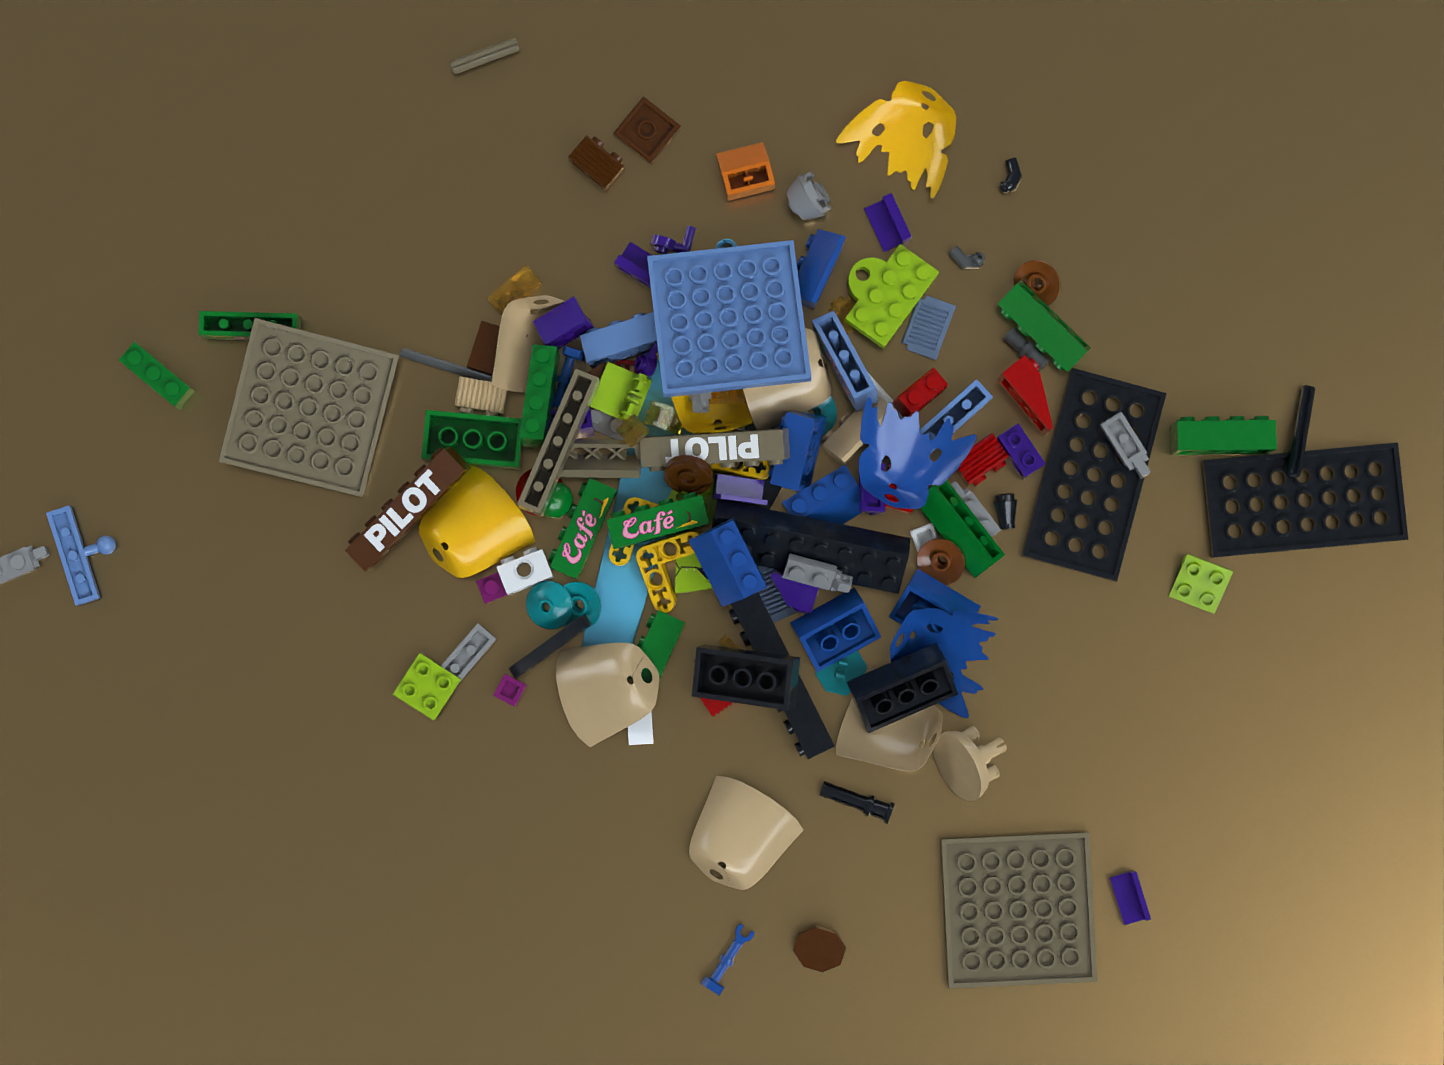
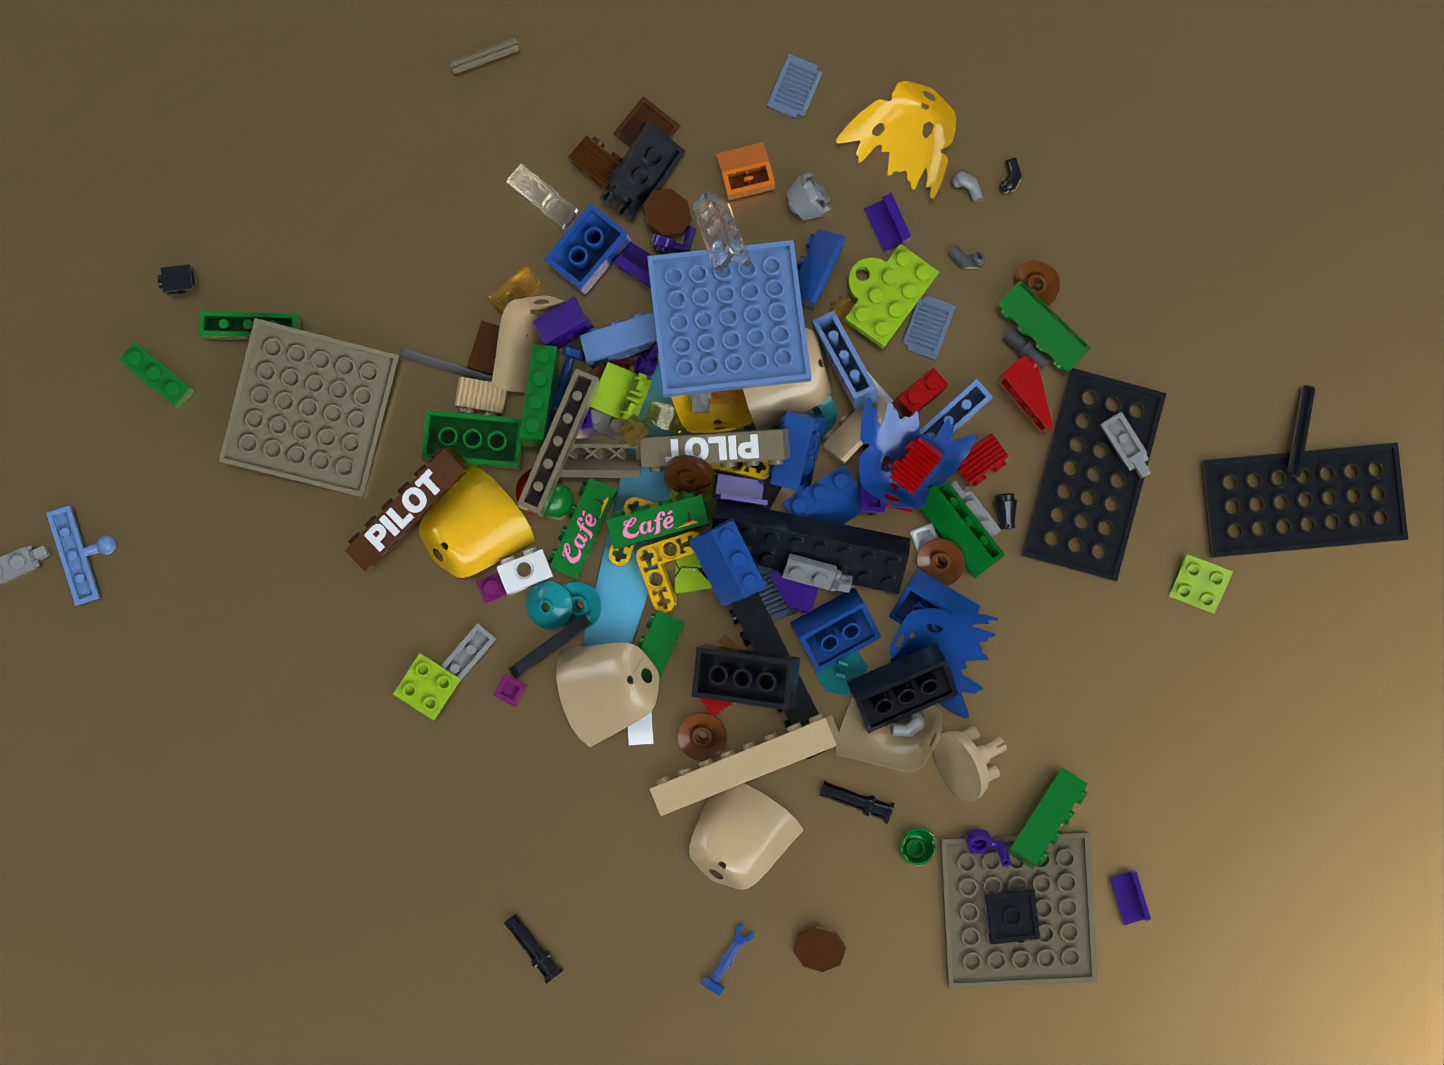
(177, 279): none -> black brick
(540, 958): none -> black pin
(543, 198): none -> clear slope
(588, 249): none -> blue slope
(642, 170): none -> black tile
(666, 212): none -> reddish brown piece
(698, 747): none -> dark orange dish
(720, 231): none -> clear fence
(745, 765): none -> tan brick
(794, 87): none -> sand blue window
(911, 728): none -> light grey arm
(916, 464): none -> red brick
(917, 846): none -> green hair
(969, 182): none -> light grey arm
(980, 841): none -> dark purple plate
(1012, 916): none -> black tile
(1020, 451): dark purple brick -> none
(1048, 818): none -> green brick
(1223, 437): green brick -> none

